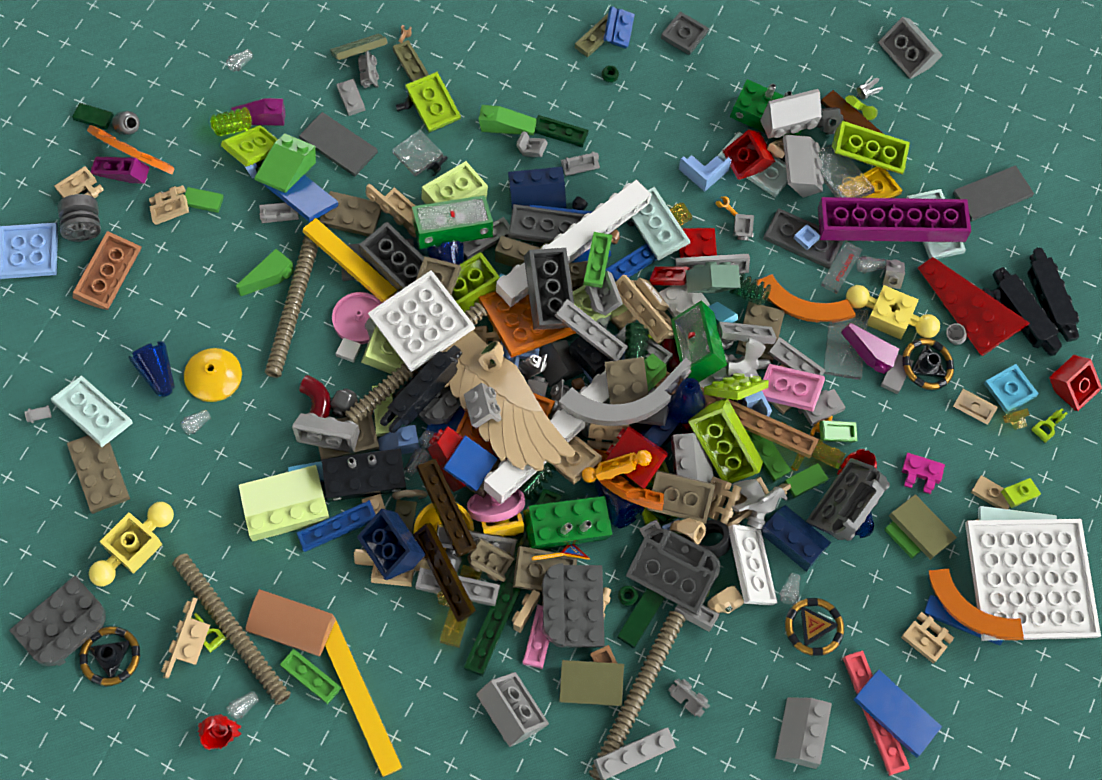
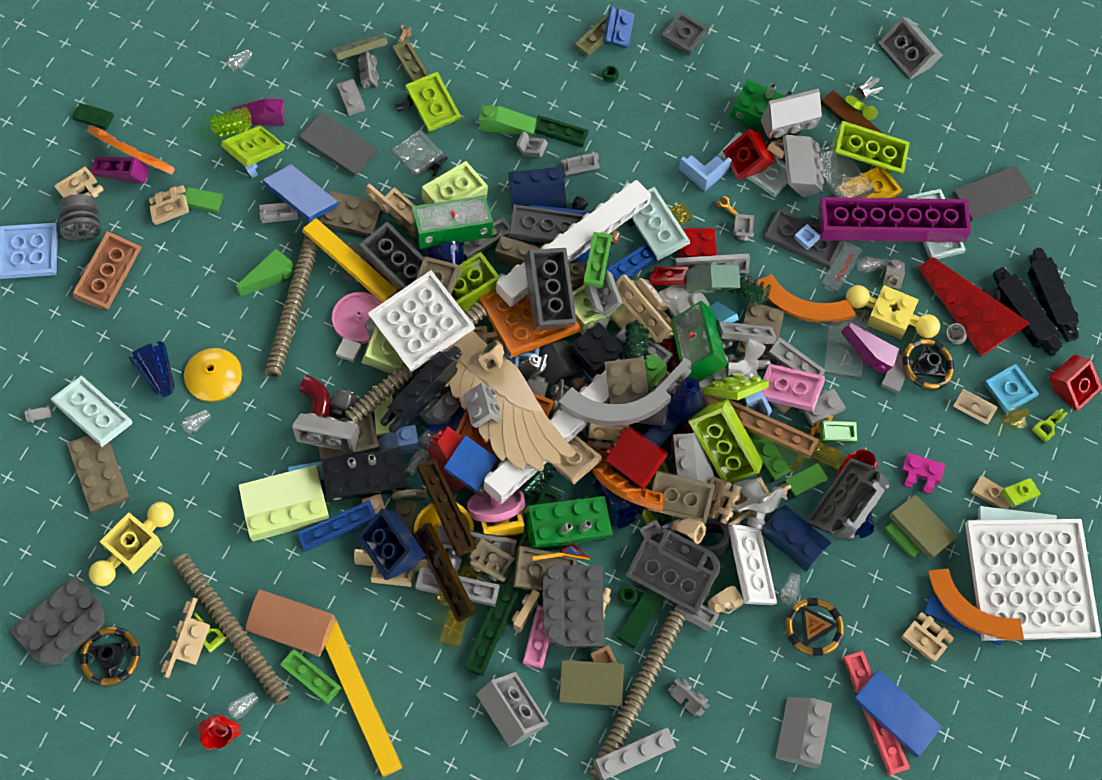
(126, 122): dark grey head -> none
(286, 163): bright green slope -> none
(591, 330): light grey plate -> none
(616, 466): light orange plate -> none
(830, 114): dark grey brick -> none

